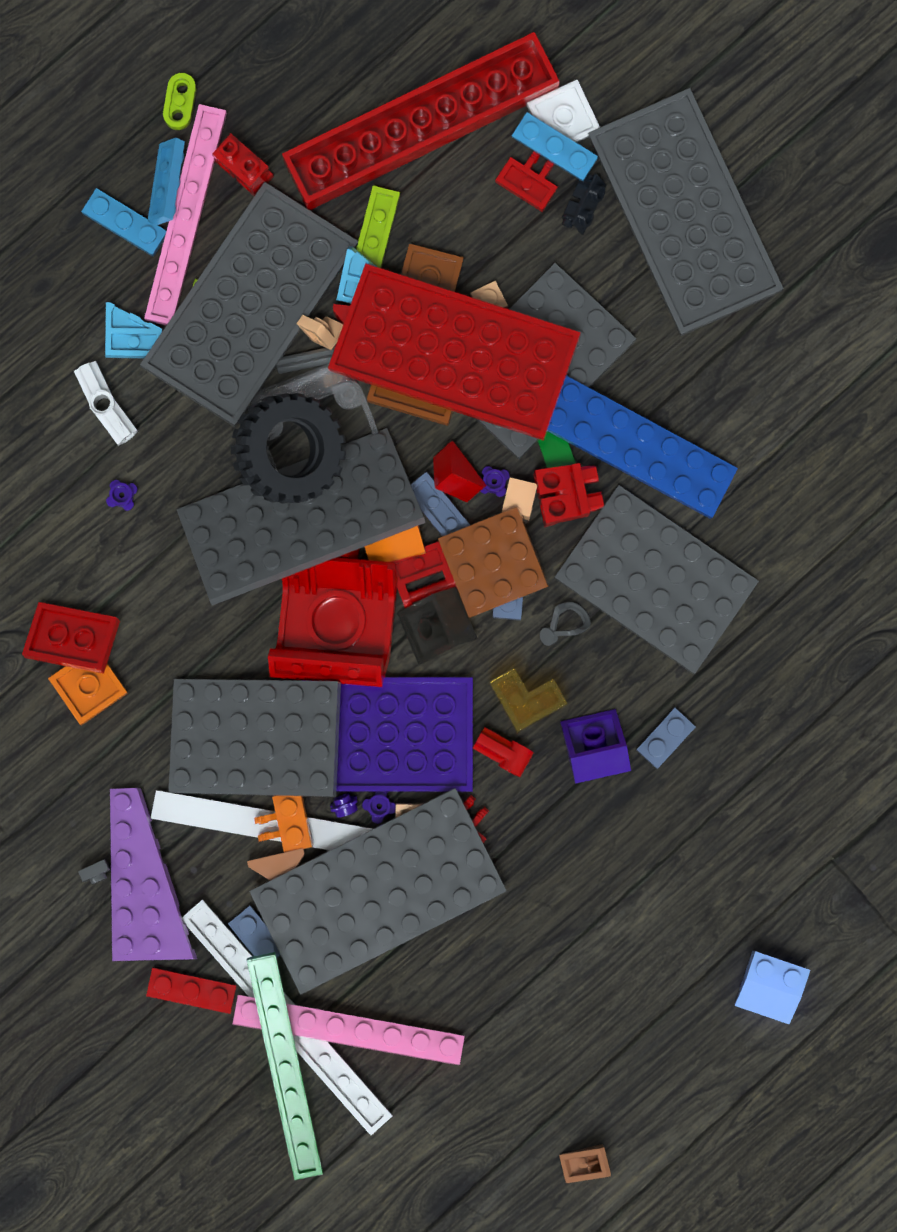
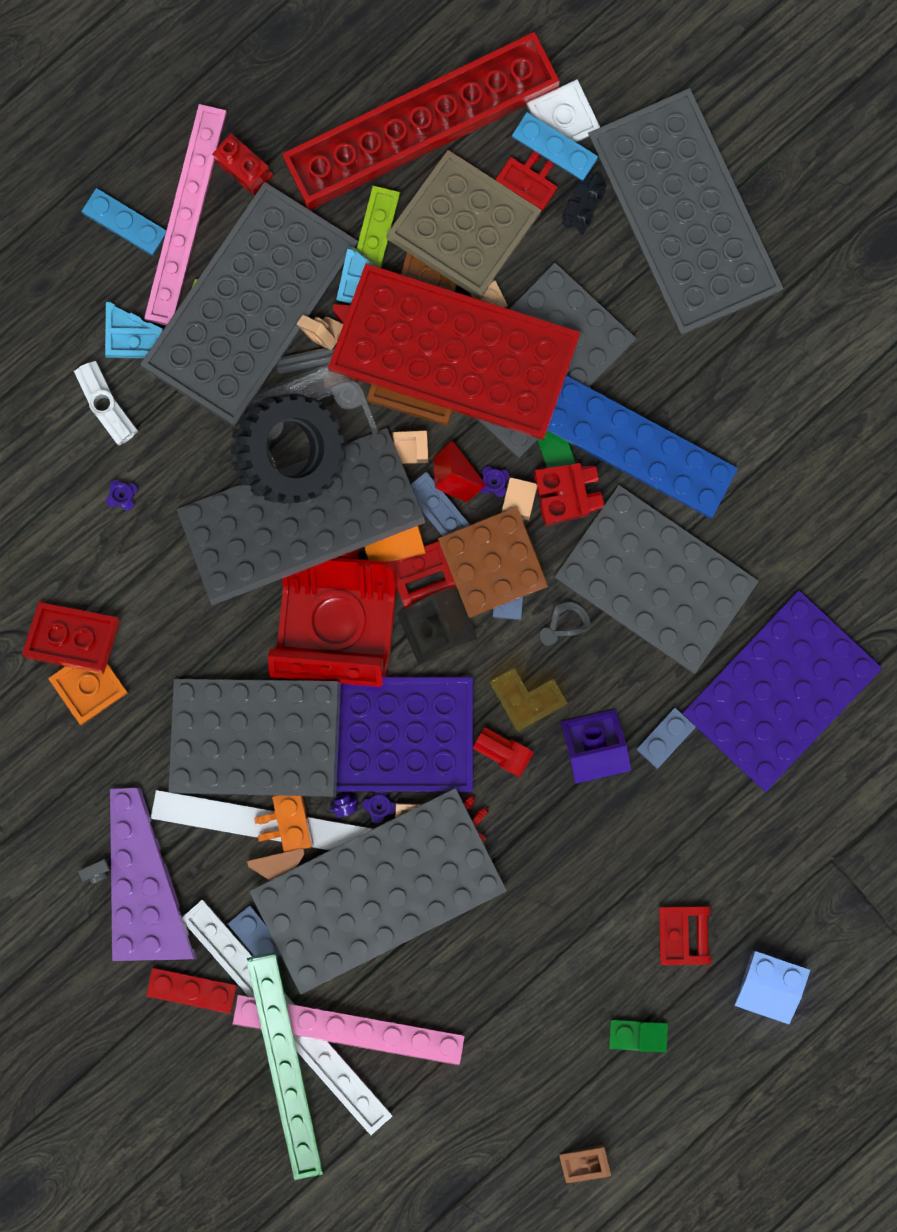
(166, 181): dark azure plate -> none
(179, 103): lime plate -> none
(411, 446): none -> light nougat panel
(463, 224): none -> dark tan plate
(638, 1036): none -> green slope
(675, 936): none -> red plate
(782, 691): none -> dark purple plate

